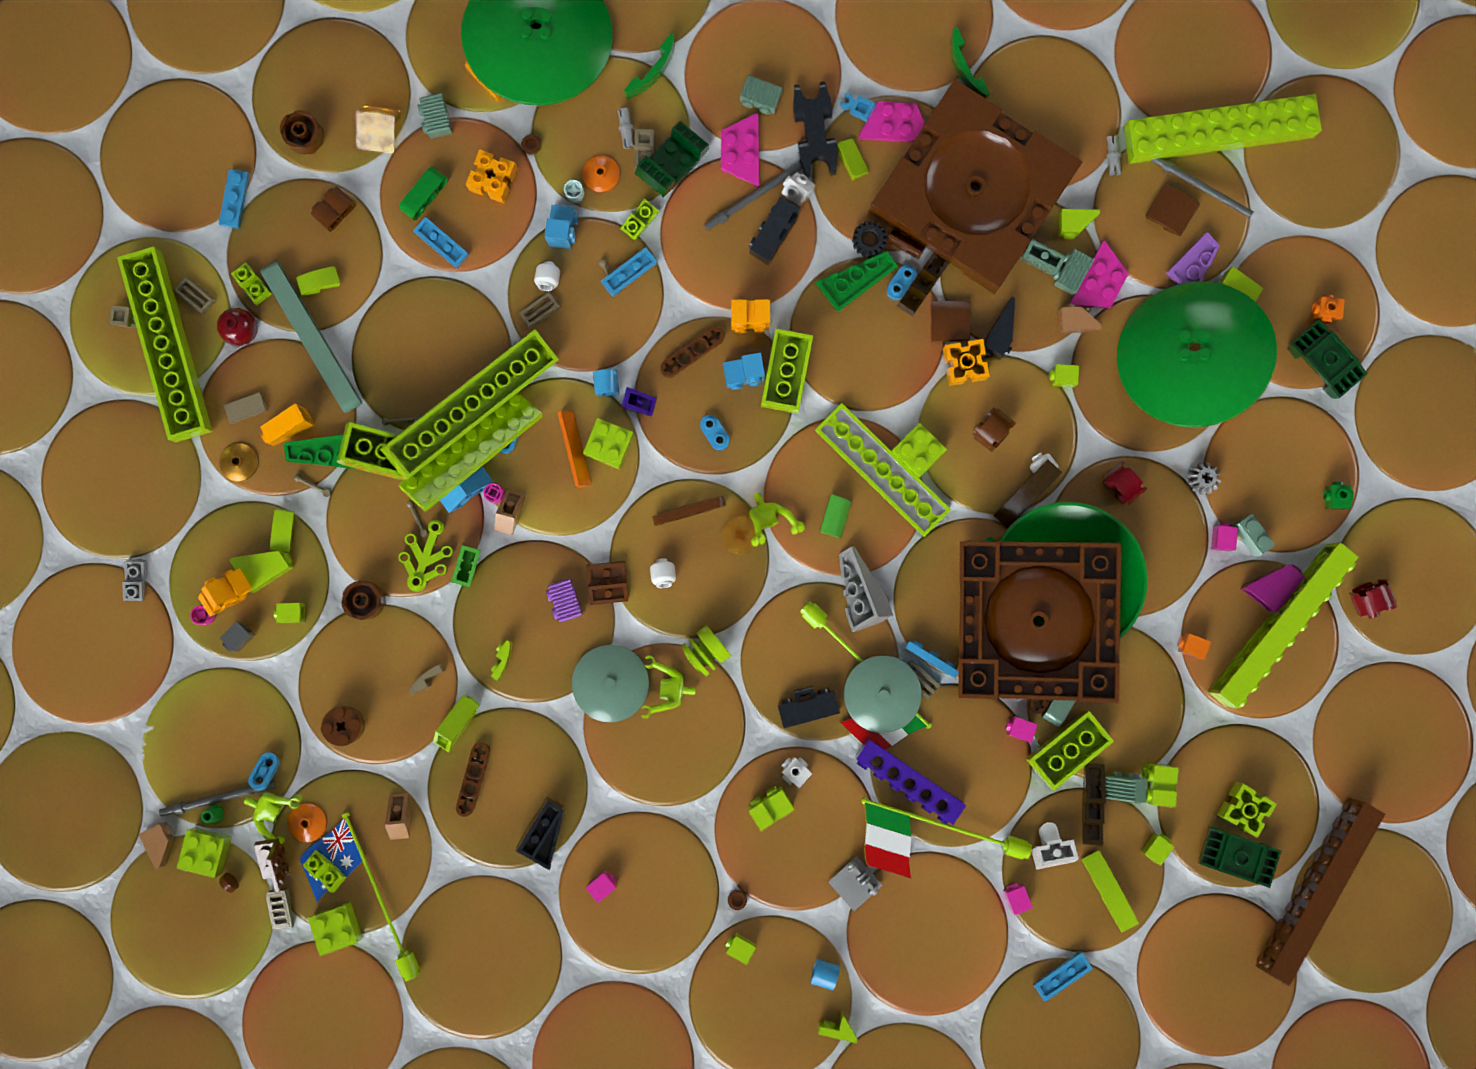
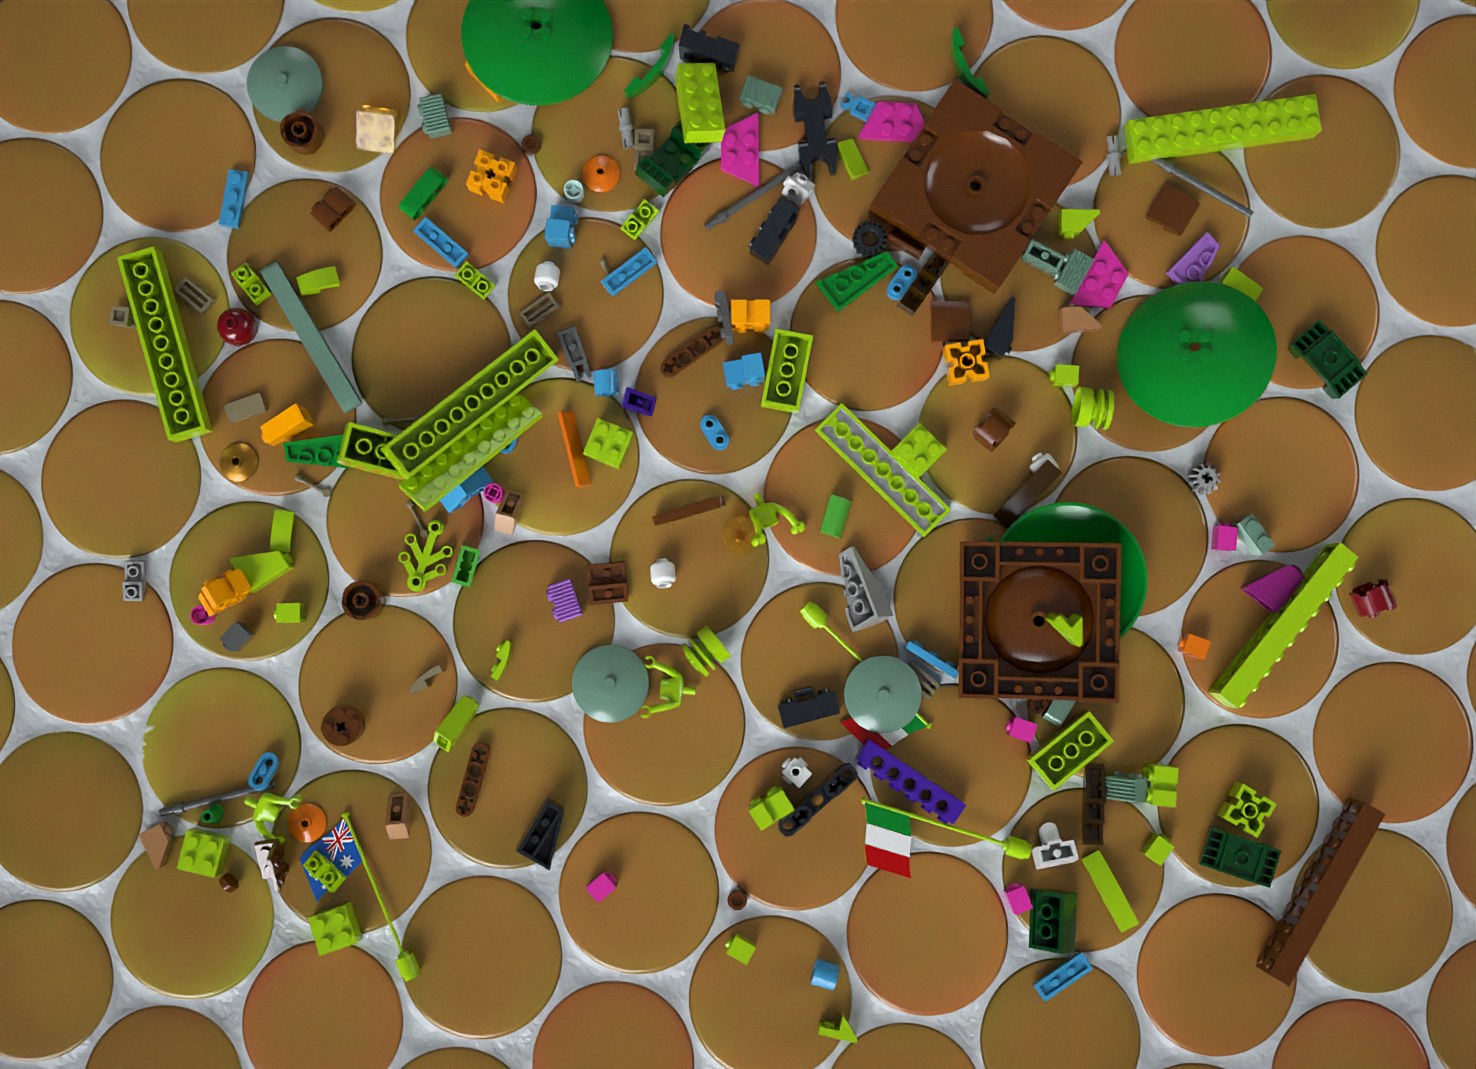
(270, 896): dark tan slope -> none
(284, 82): none -> sand green dish
(474, 280): none -> lime slope
(574, 351): none -> dark grey hinge
(699, 102): none -> lime brick
(704, 49): none -> black wedge
(723, 316): none -> dark grey hinge
(823, 789): none -> black piece
(855, 883): light grey hinge -> none
(1053, 920): none -> dark green slope
(1070, 628): none -> lime slope
(1091, 408): none -> lime wheel
(1124, 483): dark red brick -> none
(1328, 309): orange brick -> none
(1338, 496): green brick -> none

